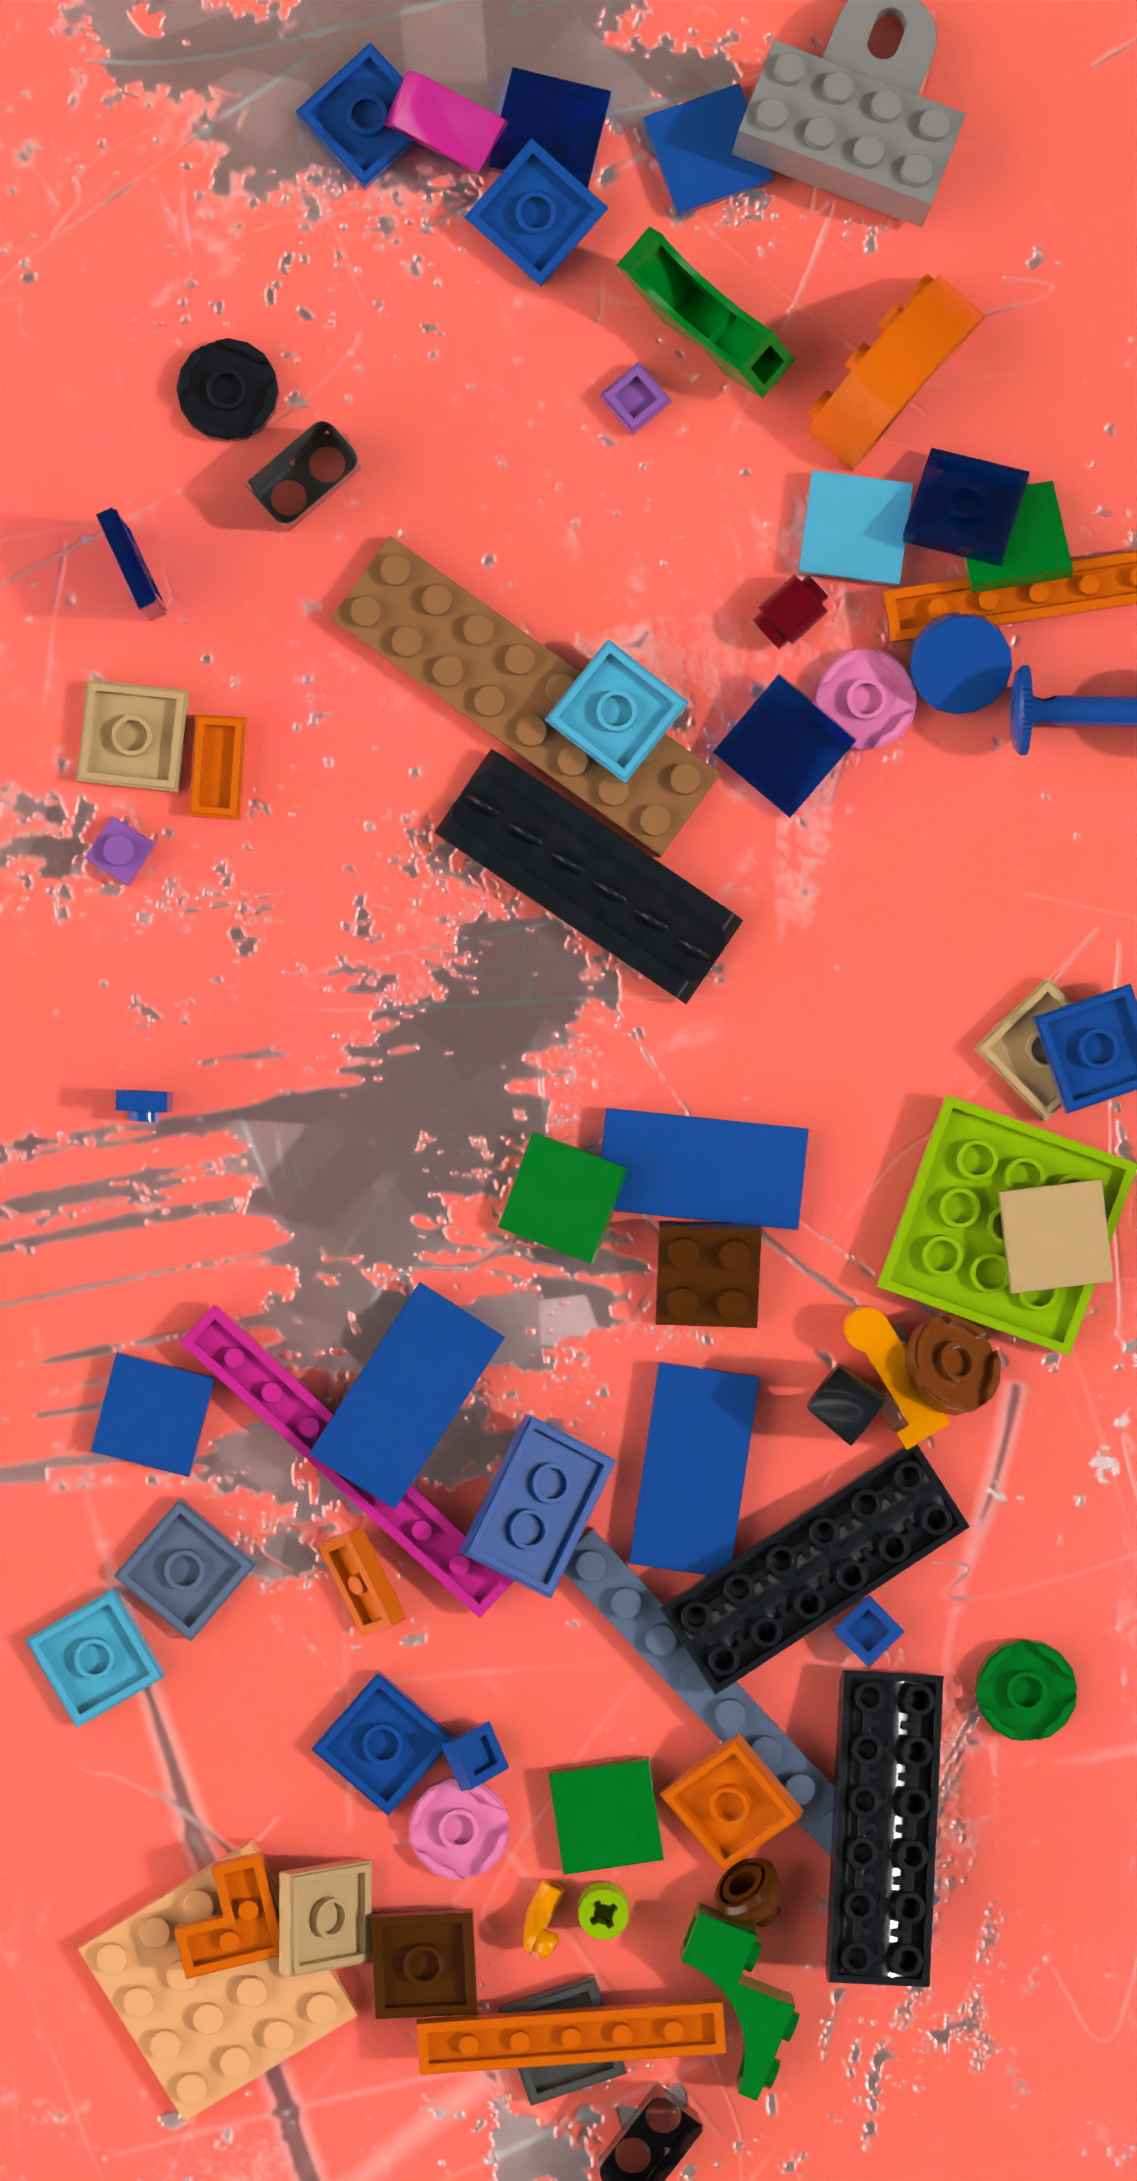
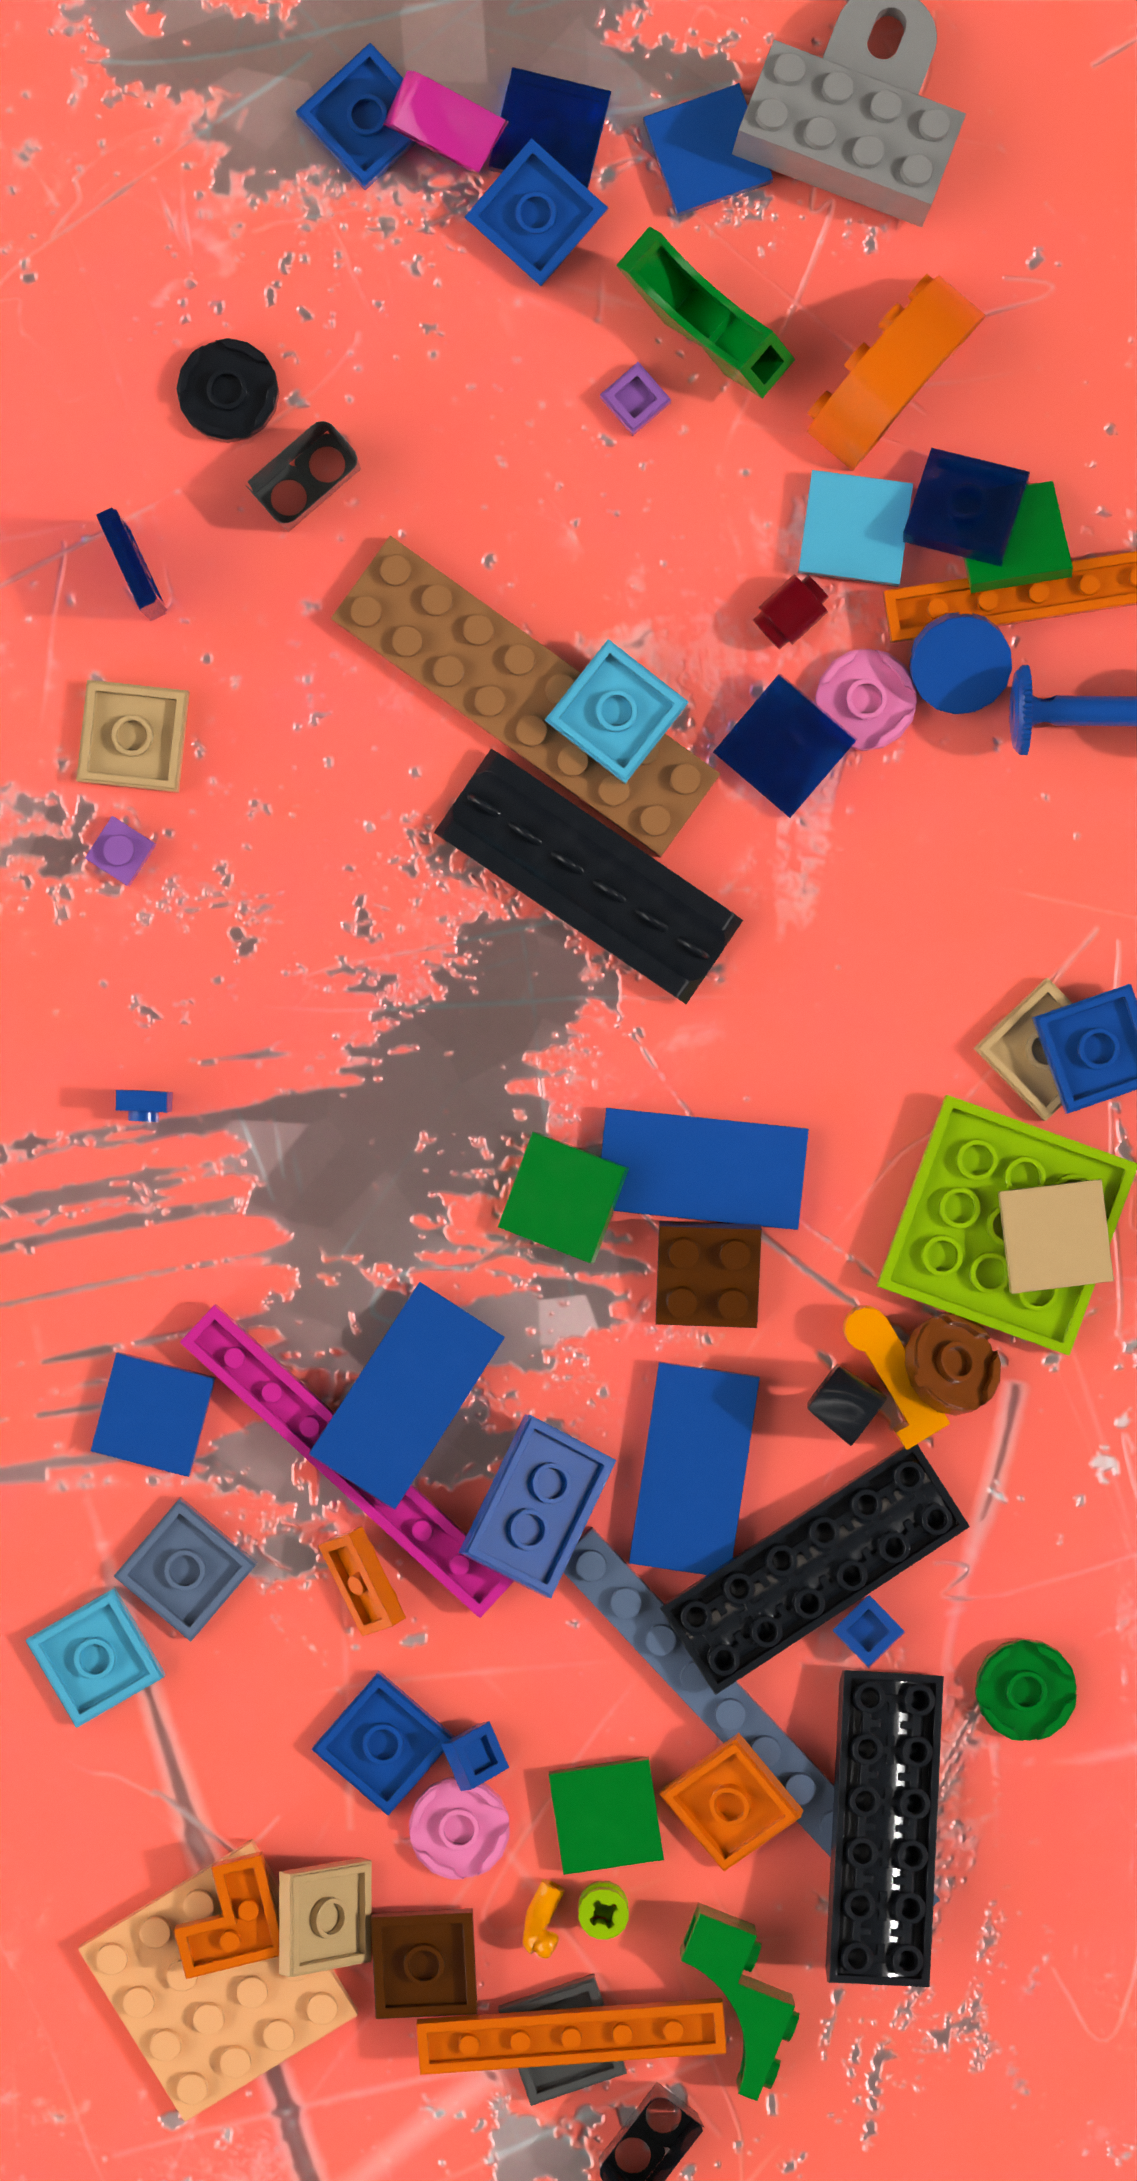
(218, 766): orange tile -> none
(750, 1892): reddish brown brick -> none

